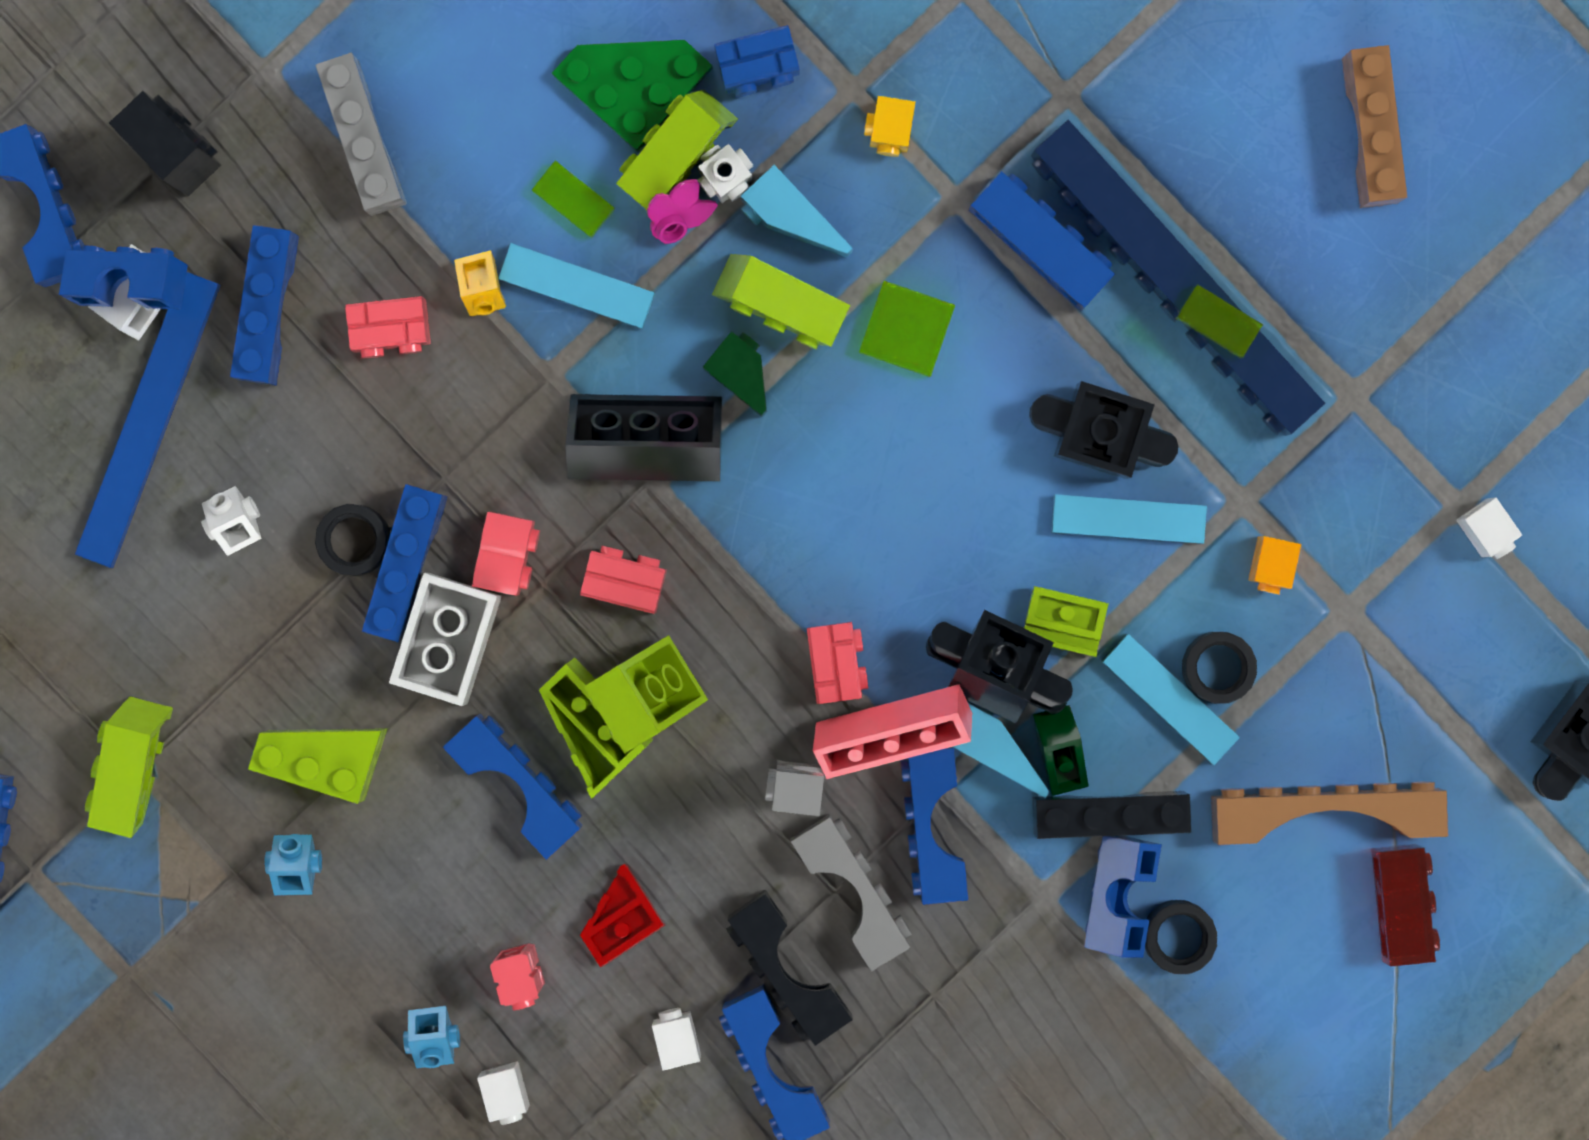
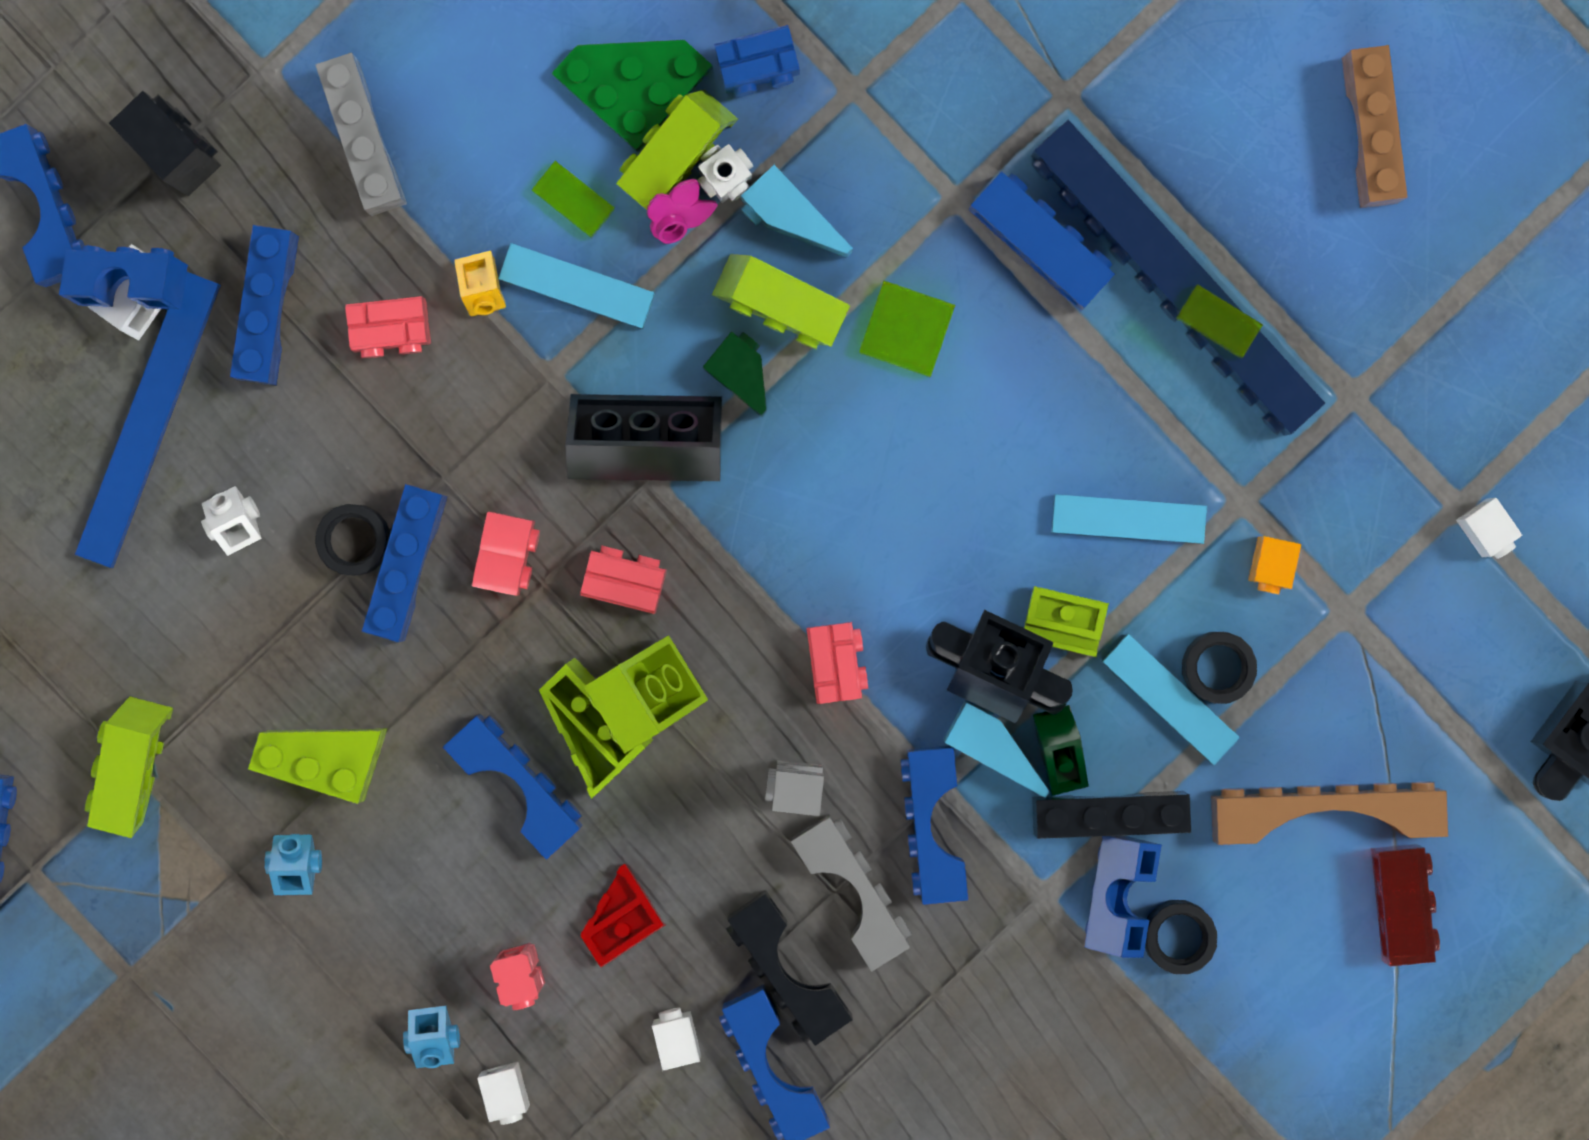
(445, 639): white brick -> none
(890, 125): yellow brick -> none
(893, 731): coral brick -> none
(1104, 430): black brick -> none

